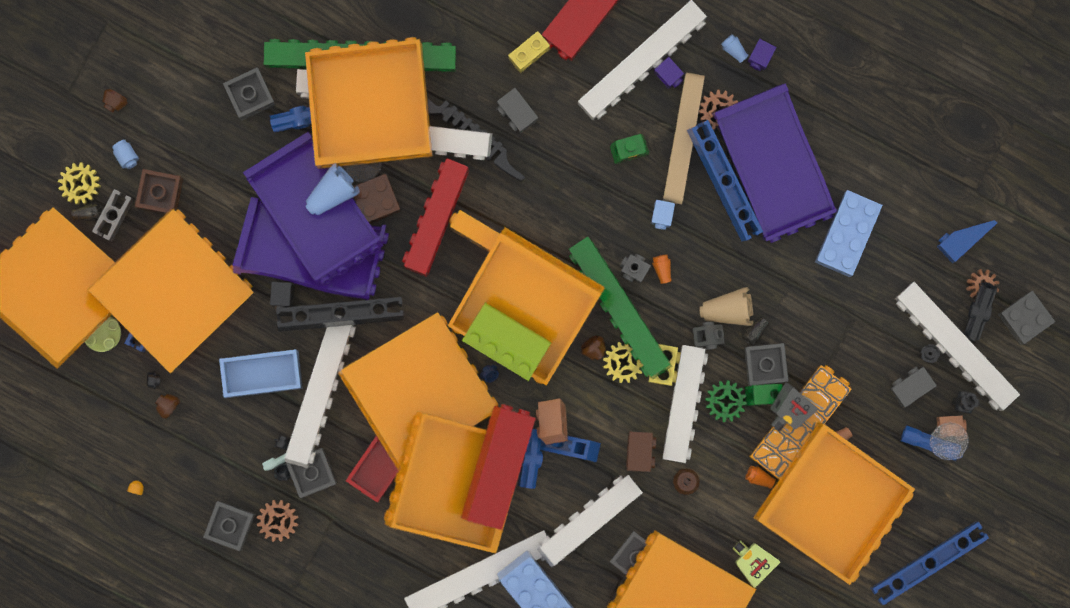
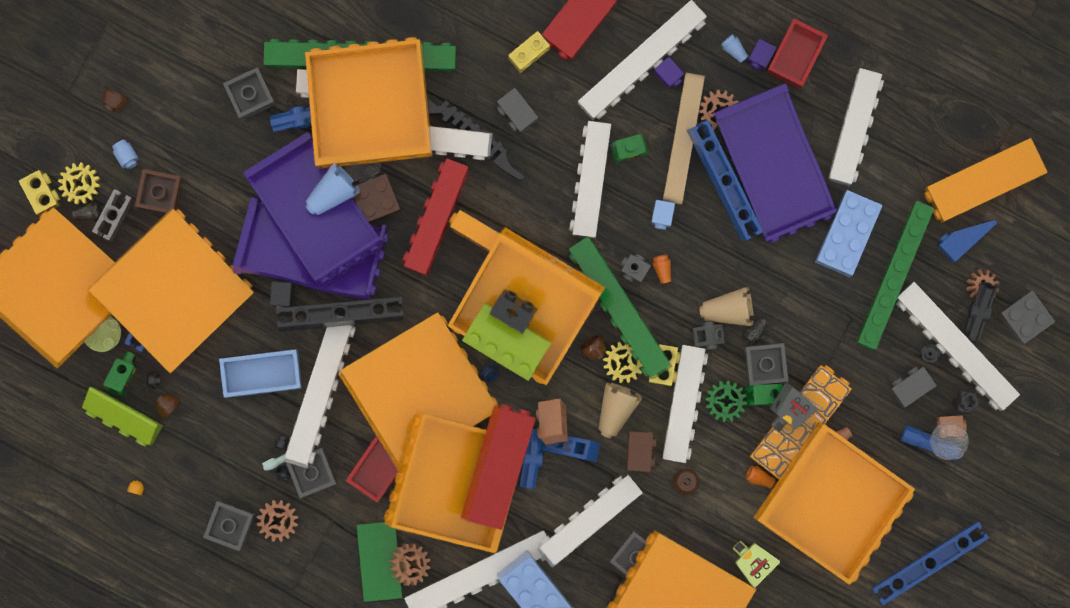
(36, 195): none -> light yellow brick
(119, 383): none -> green torso
(122, 416): none -> lime slope
(376, 545): none -> green tile
(402, 567): none -> nougat gear
(504, 310): none -> black brick
(591, 180): none -> white brick
(616, 408): none -> tan cone
(797, 54): none -> red piece
(854, 127): none -> white brick
(894, 275): none -> green brick
(985, 180): none -> light orange brick

